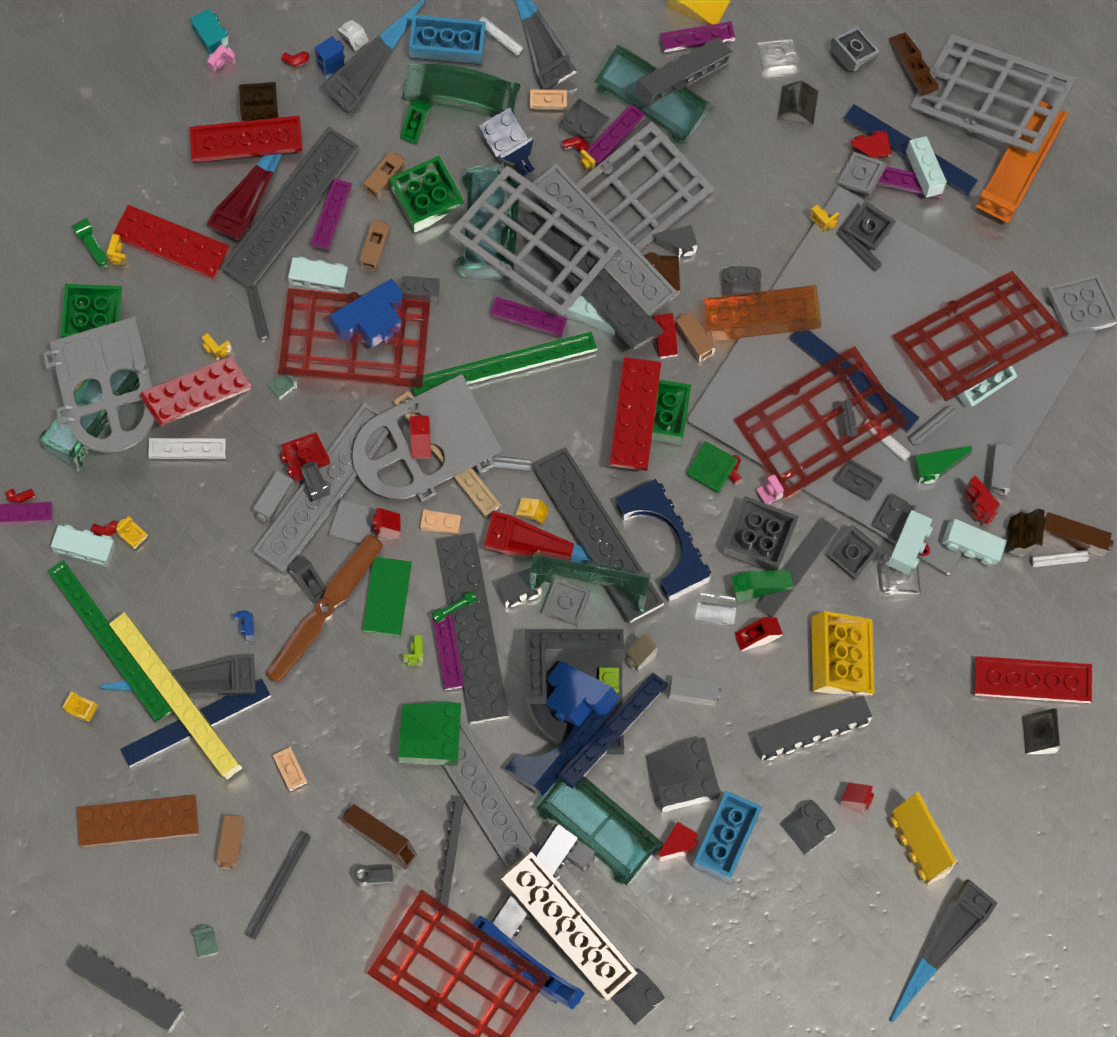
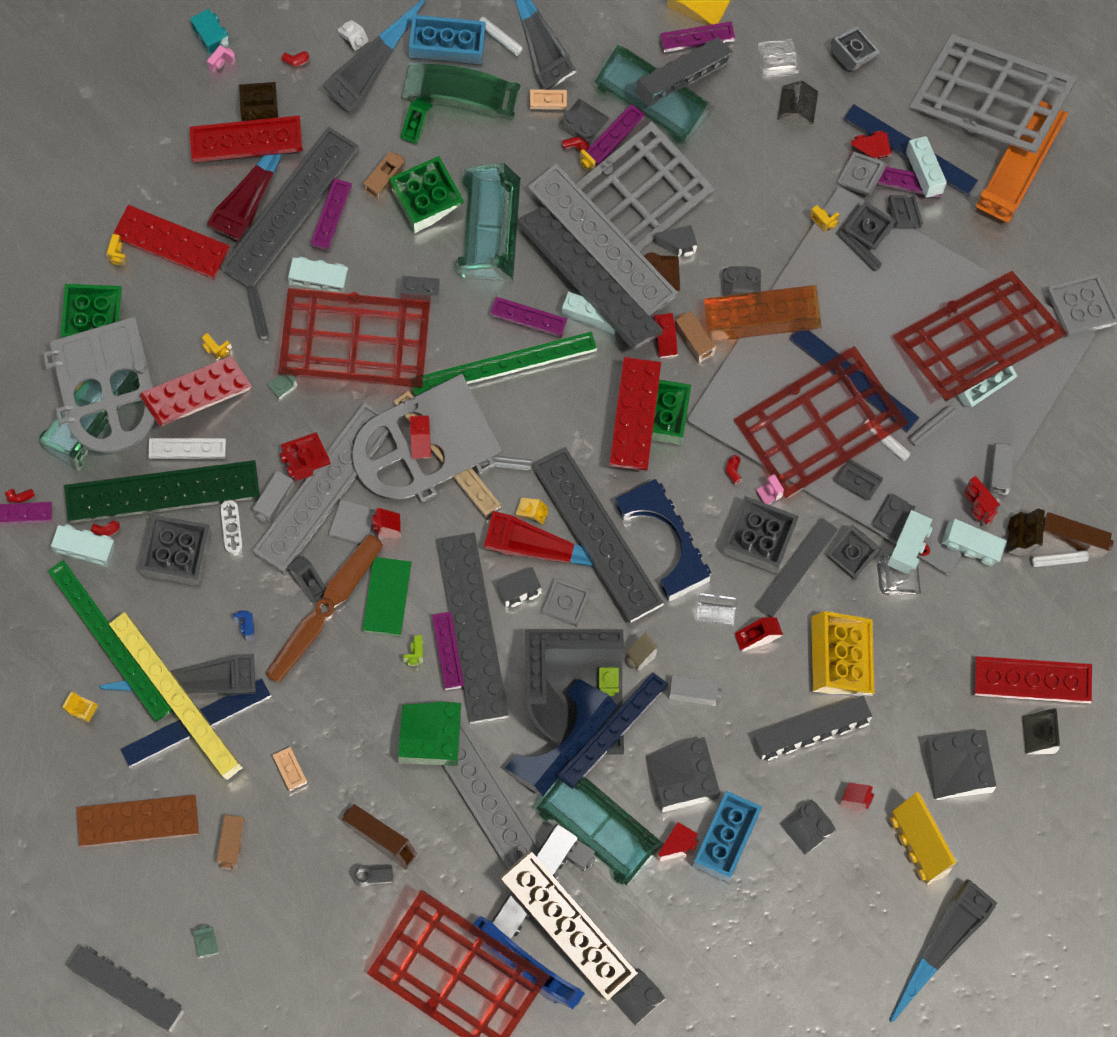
(84, 232): green piece -> none
(131, 532): yellow bracket -> none
(161, 491): none -> dark green plate
(175, 550): none -> dark grey slope
(235, 514): none -> white beam
(278, 885): dark grey axle -> none
(316, 484): dark grey piece -> none
(329, 55): blue brick -> none
(370, 315): blue brick -> none
(375, 245): medium nougat brick -> none
(440, 522): light nougat plate -> none
(451, 848): dark grey plate -> none
(468, 599): green bar -> none
(508, 141): plate -> none
(534, 240): light grey door -> none
(550, 563): clear green windscreen -> none
(578, 694): blue brick -> none
(712, 466): green tile -> none
(761, 583): green slope -> none
(849, 418): dark grey axle -> none
(905, 211): none -> dark grey plate
(914, 65): reddish brown slope -> none
(934, 465): green slope -> none
(960, 764): none -> dark grey slope

